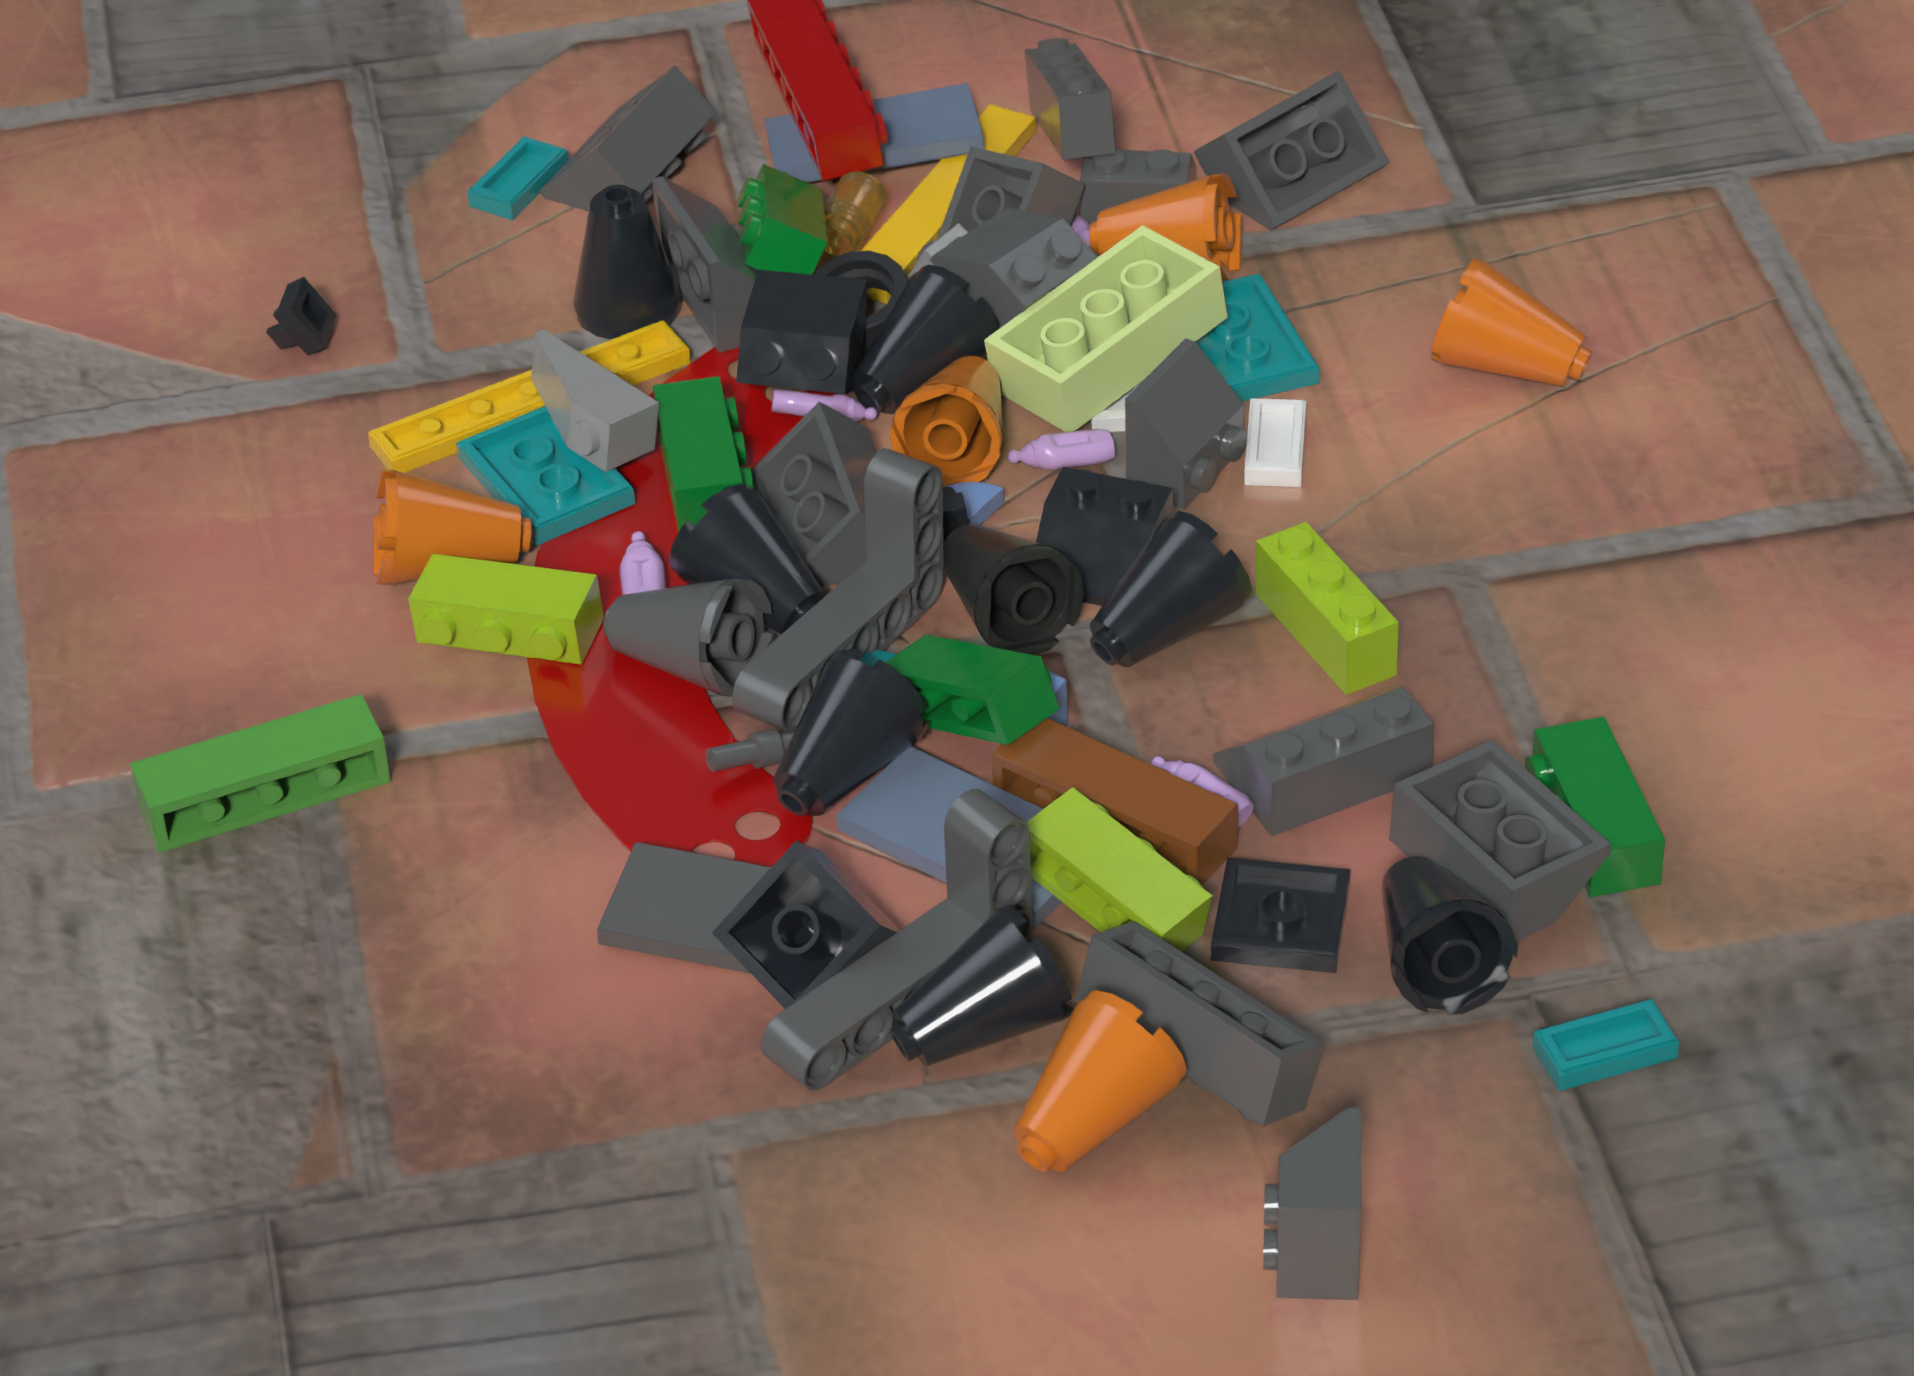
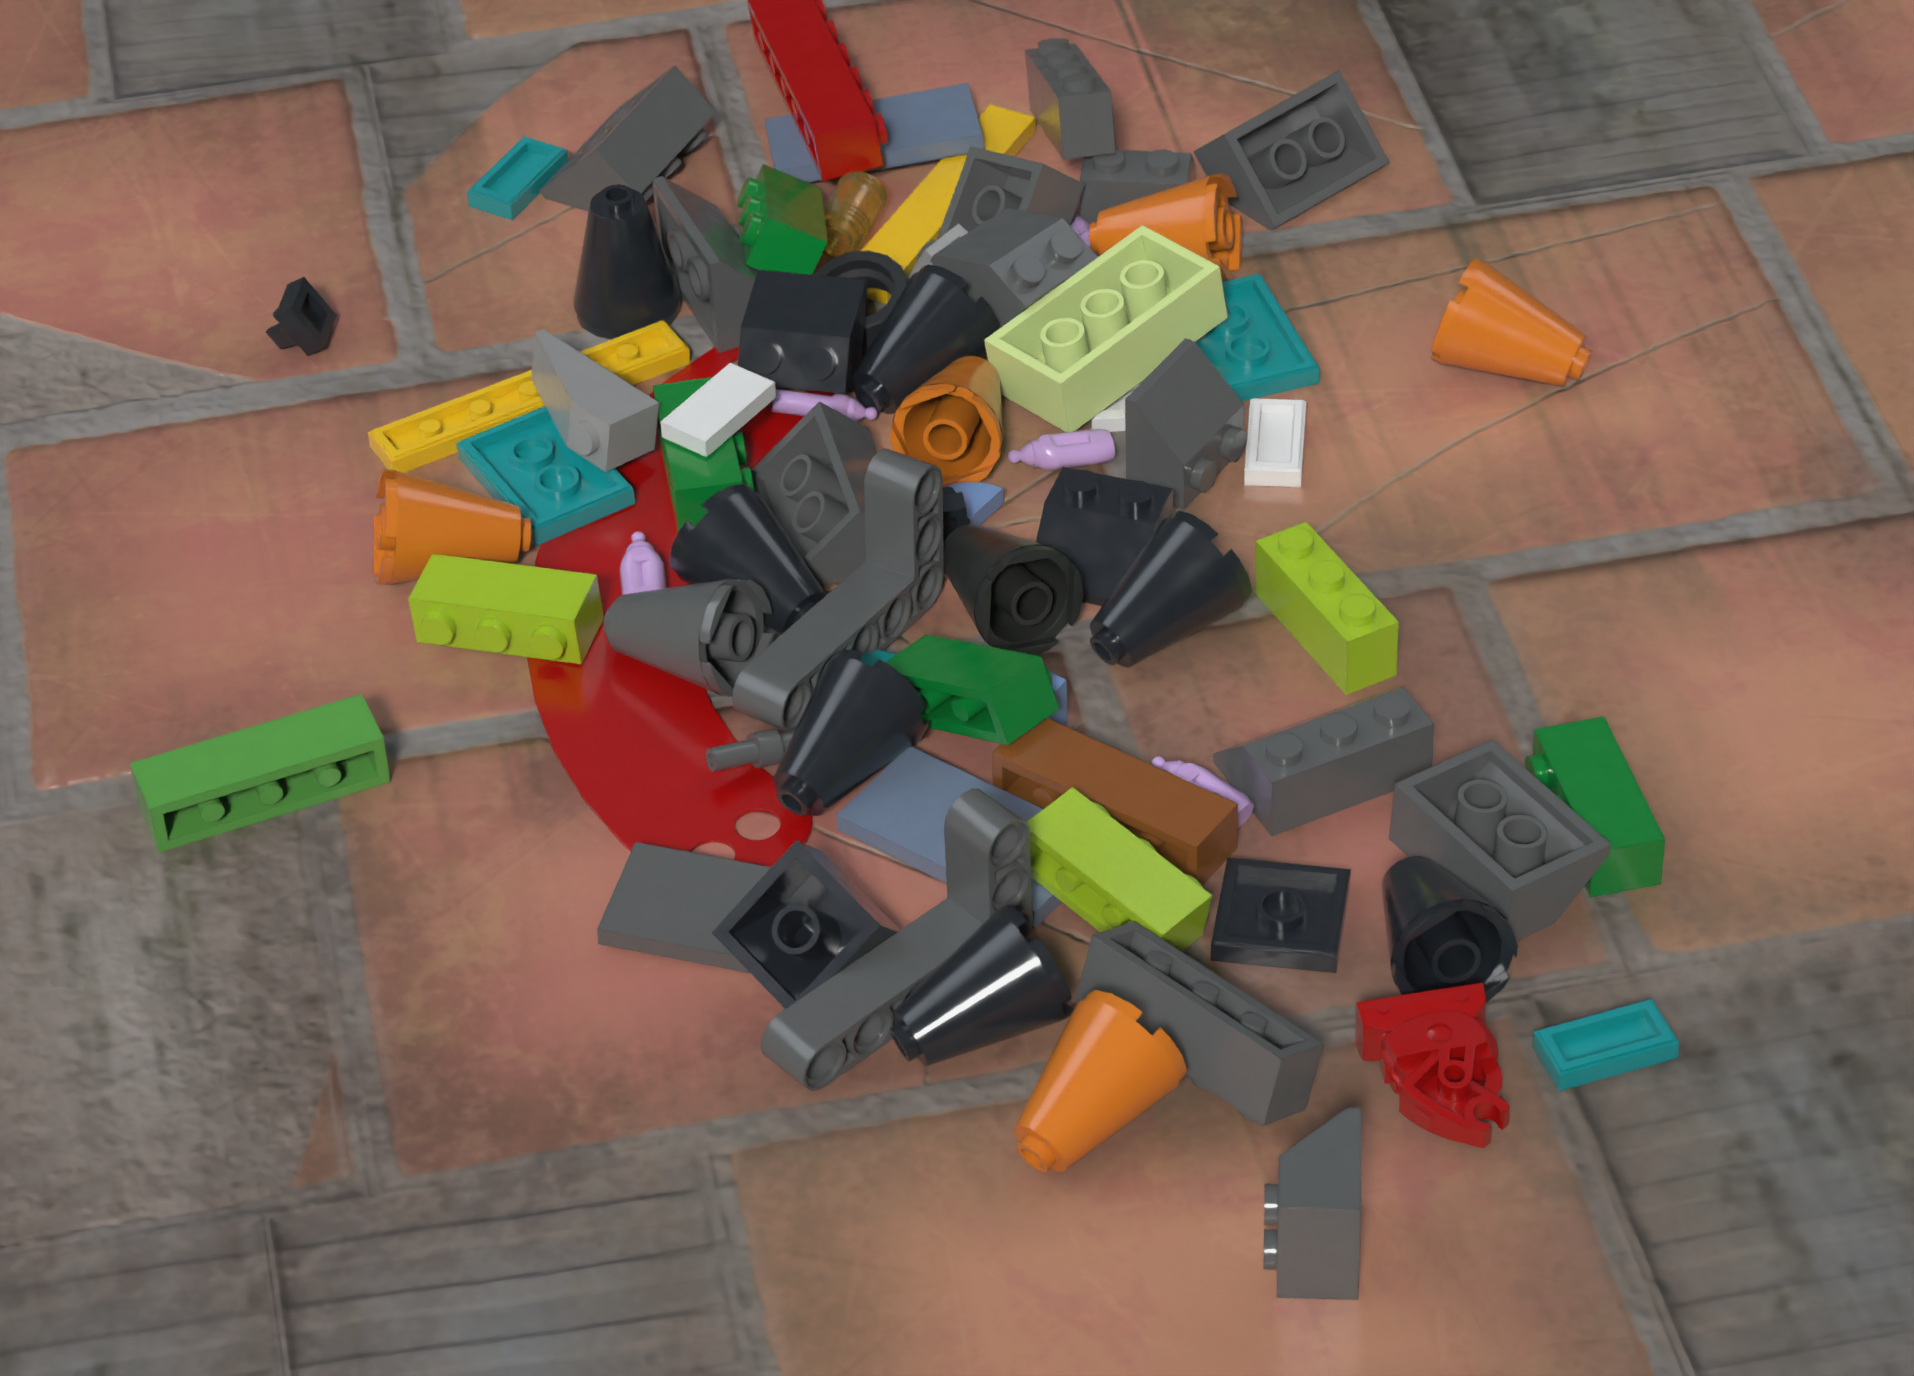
(718, 409): none -> white tile
(1434, 1056): none -> red piece

